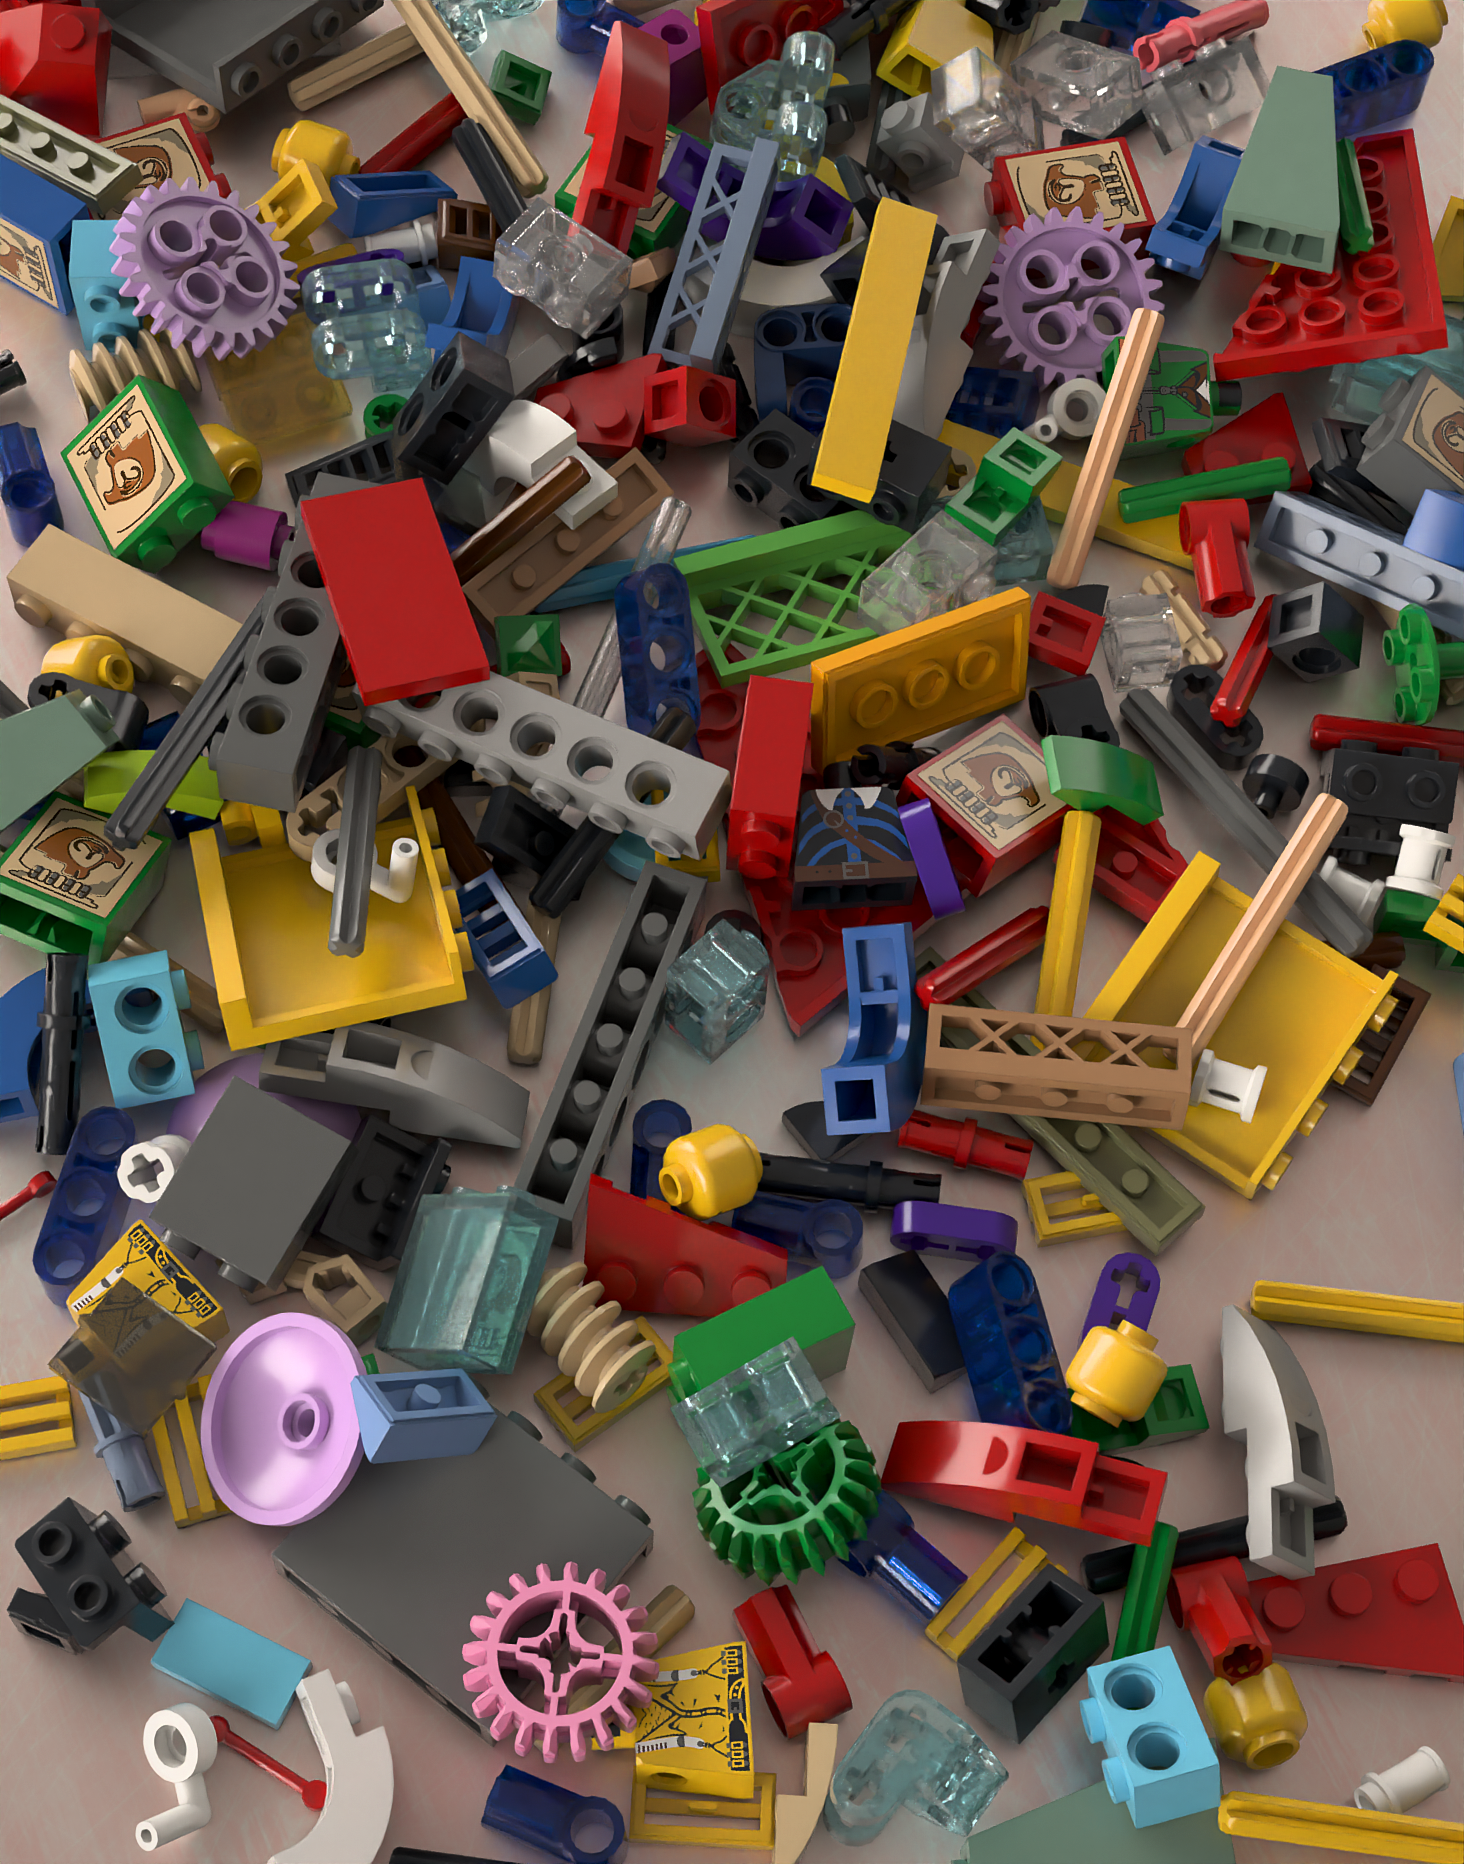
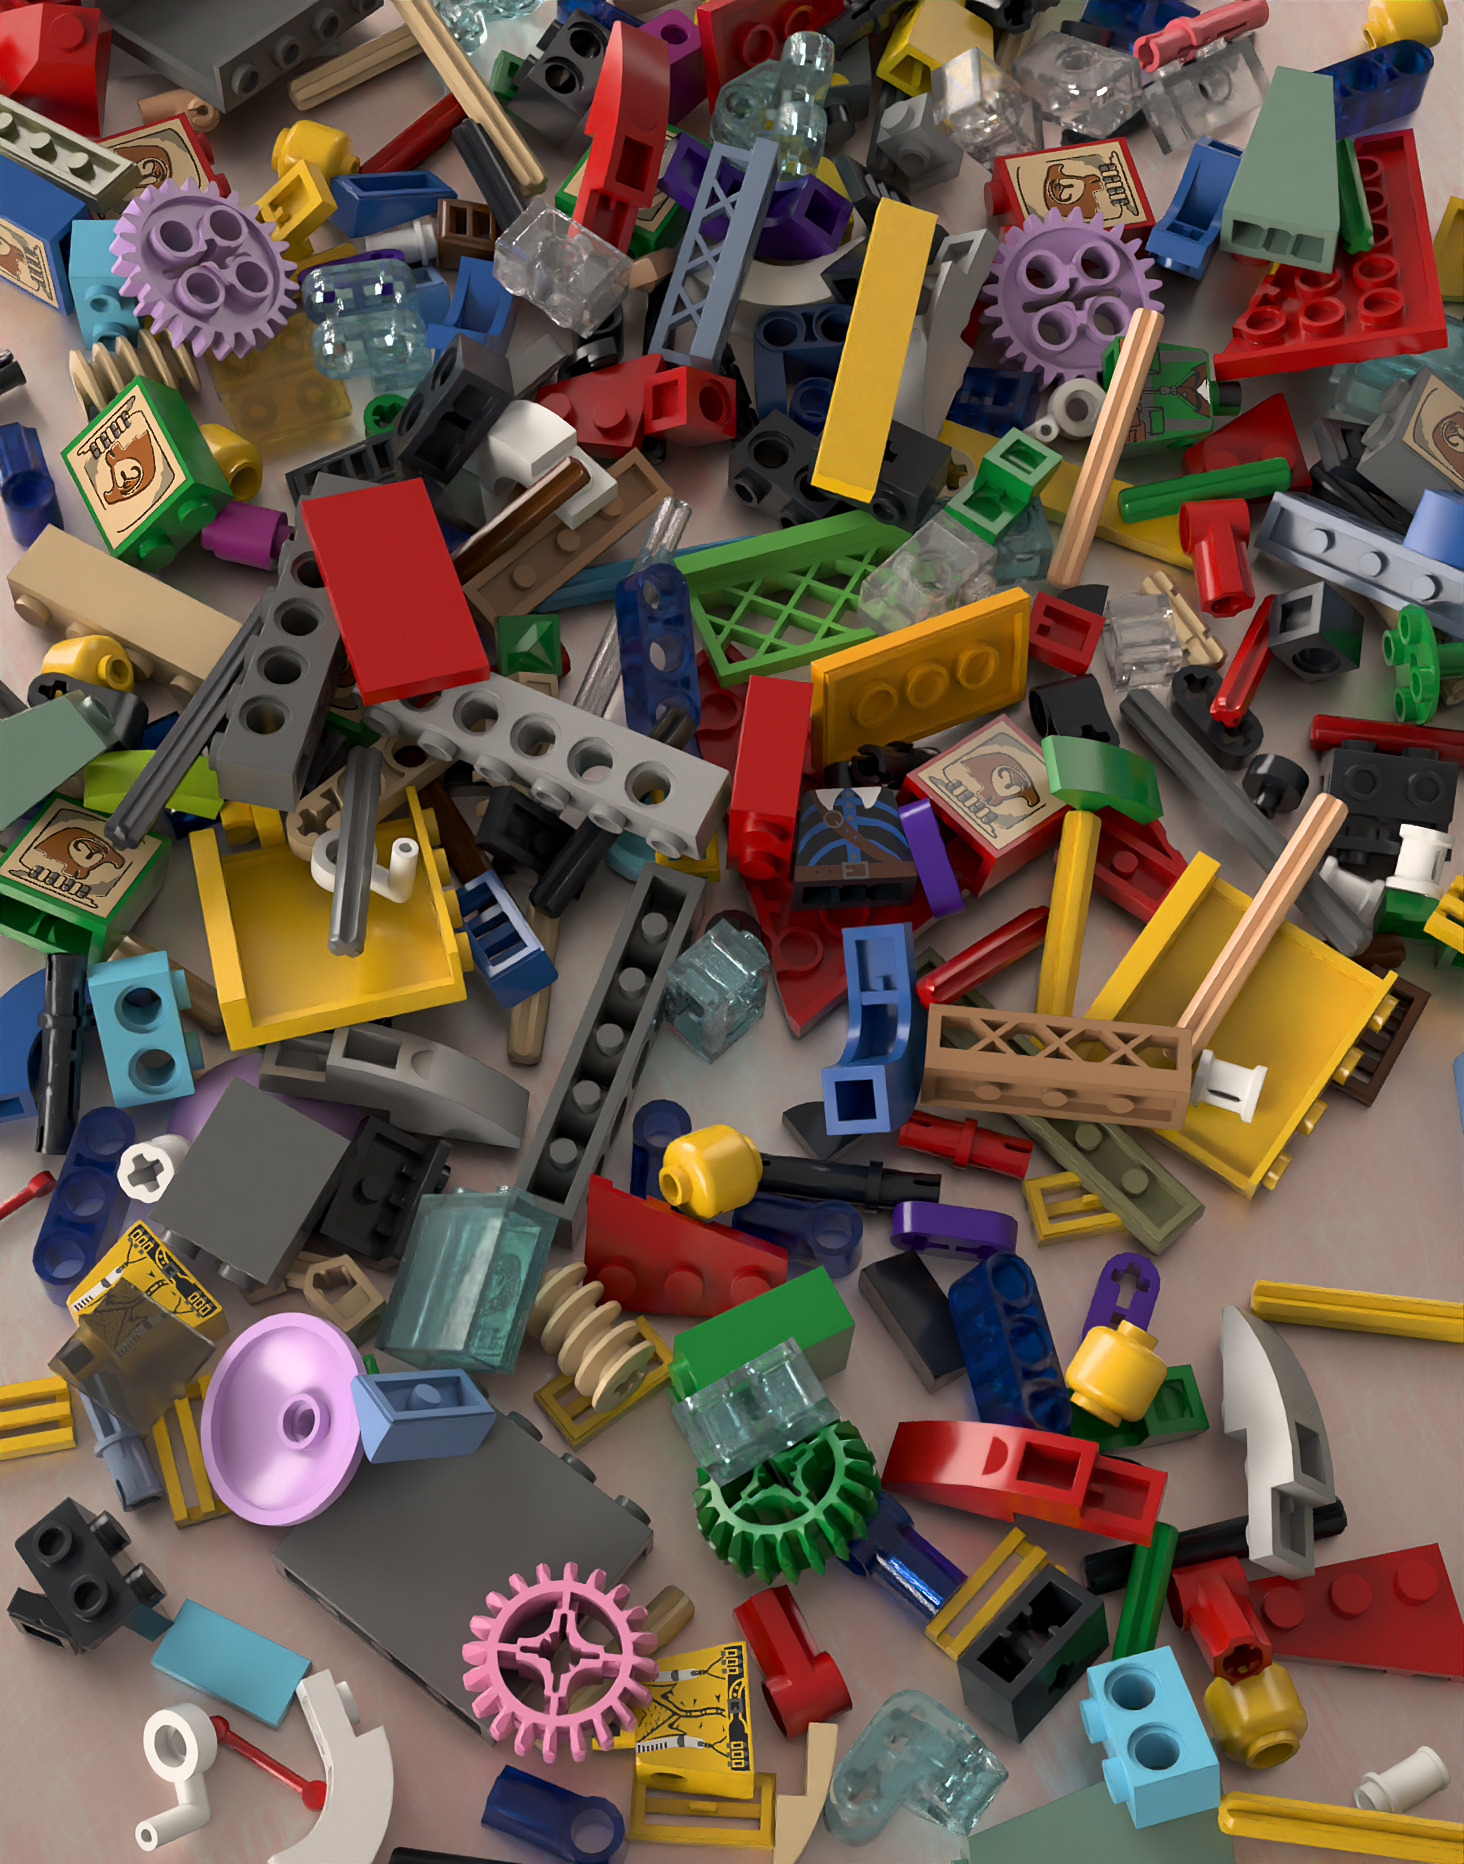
(563, 82): none -> black brick

